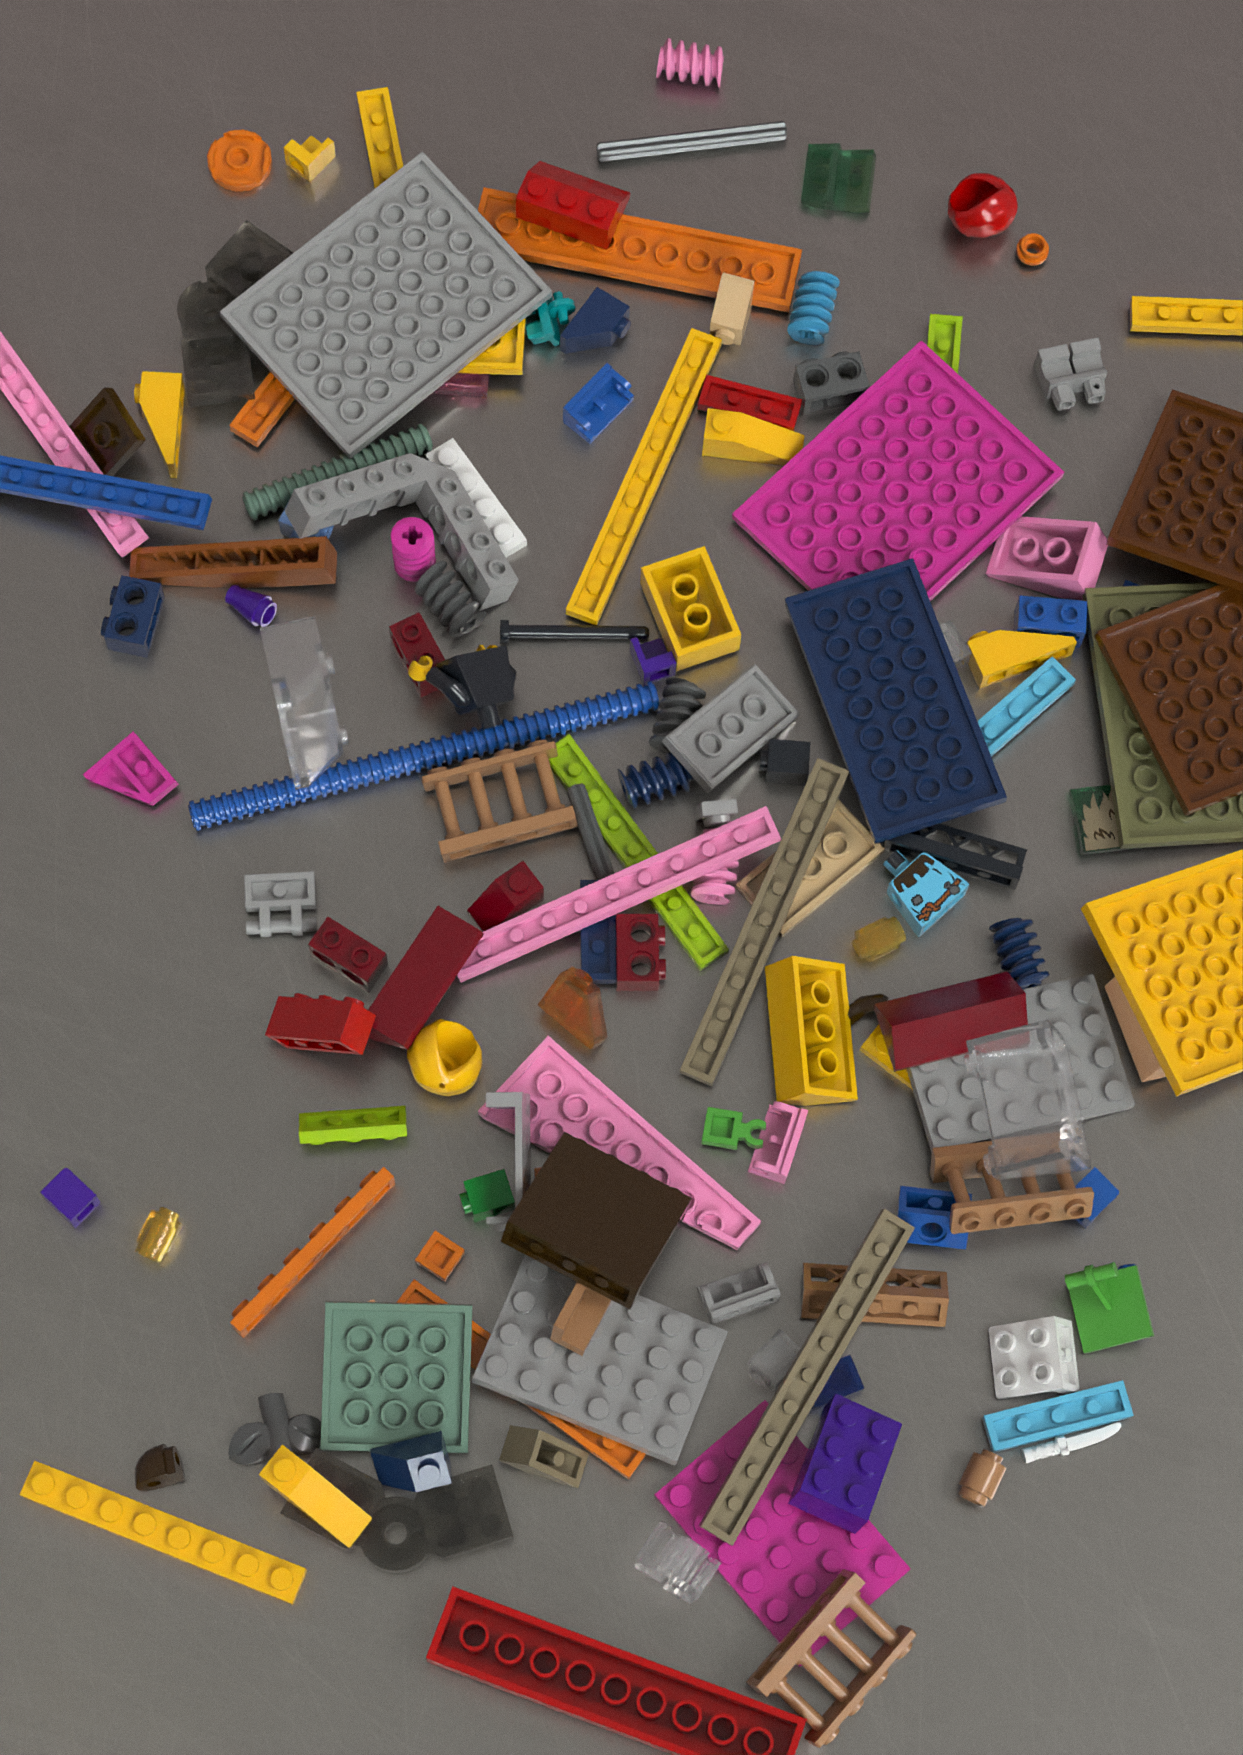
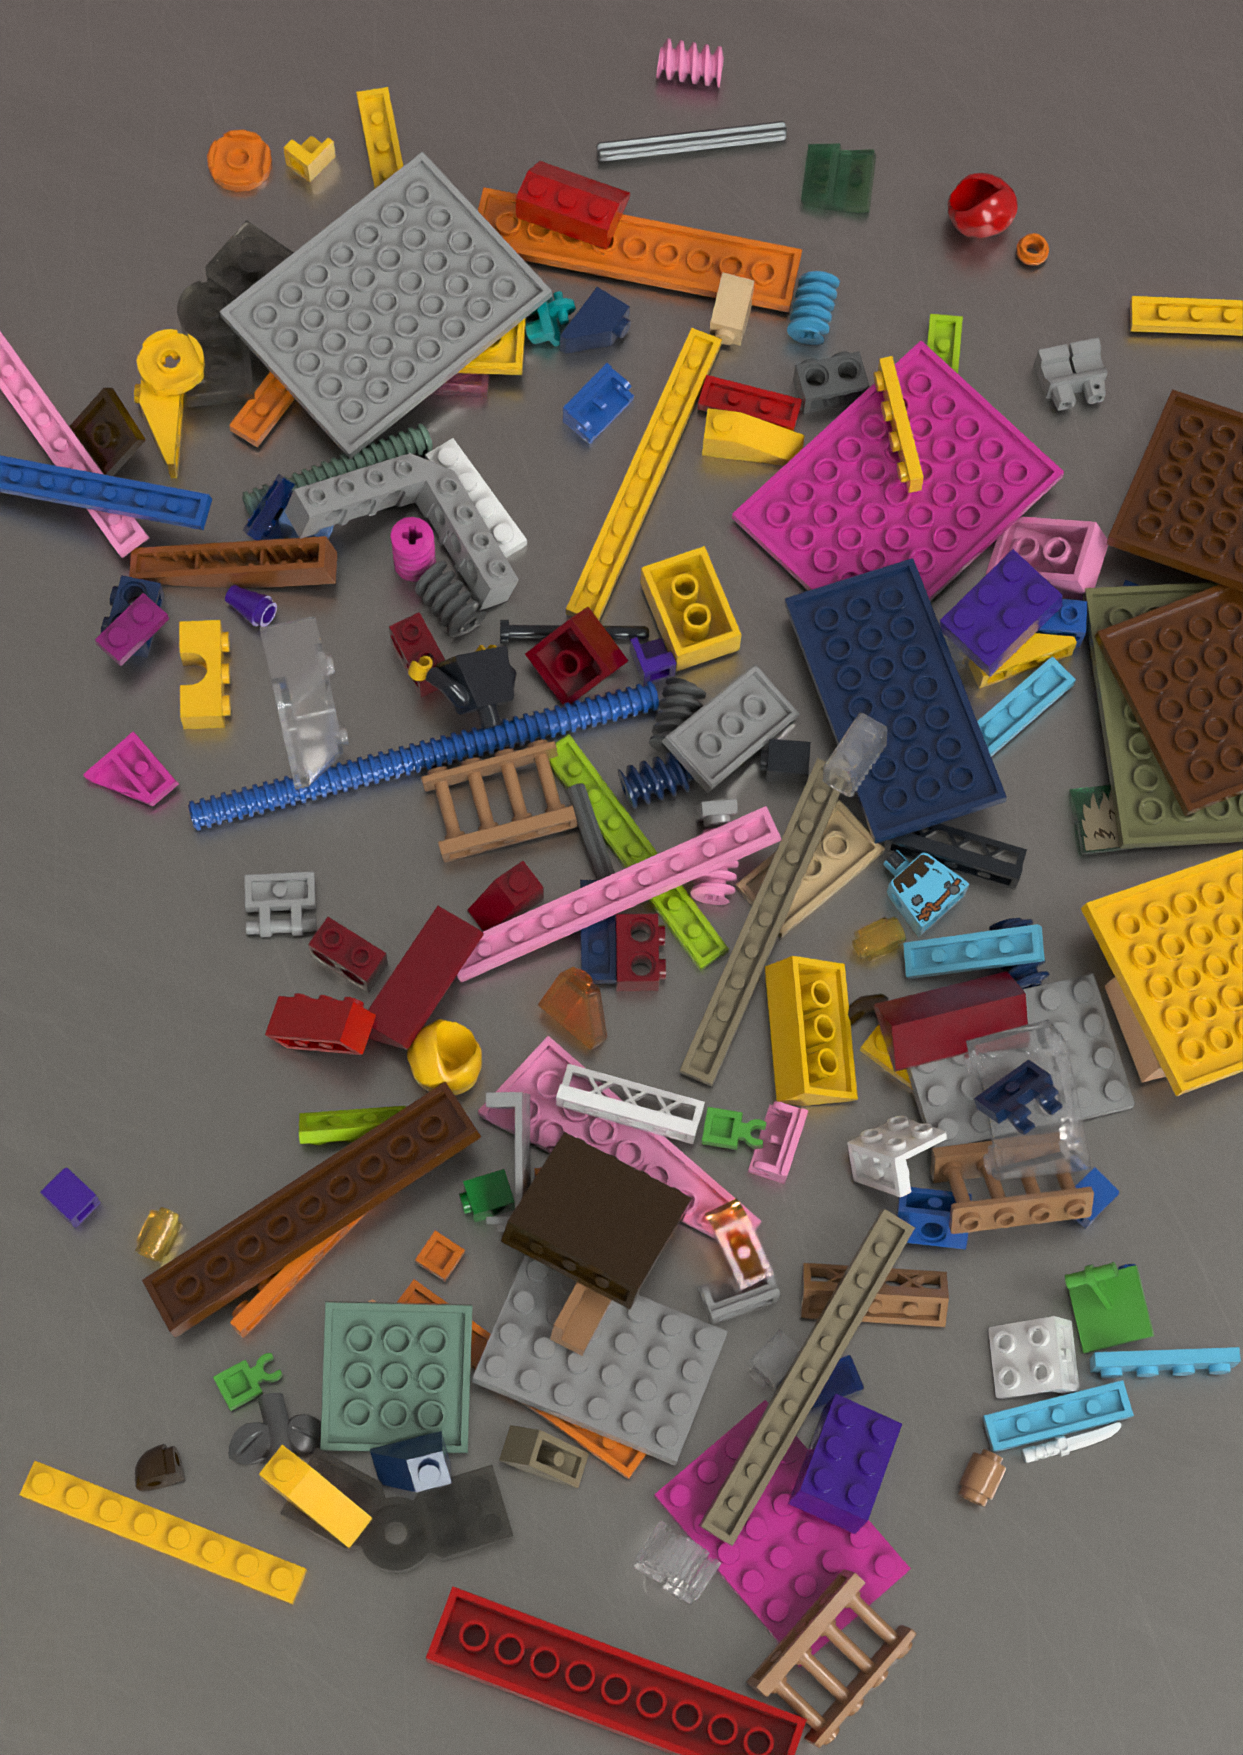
(131, 629): none -> magenta plate
(167, 380): none -> yellow plate
(204, 703): none -> yellow arch
(241, 1383): none -> bright green plate
(277, 496): none -> clear blue plate
(310, 1209): none -> reddish brown plate
(576, 656): none -> dark red slope
(627, 1111): none -> white fence
(739, 1243): none -> clear orange slope
(855, 754): none -> clear brick
(881, 1153): none -> white bracket
(901, 438): none -> yellow plate
(974, 951): none -> medium azure plate
(1001, 612): none -> dark purple brick
(1010, 1094): none -> dark blue plate
(1150, 1362): none -> medium azure plate

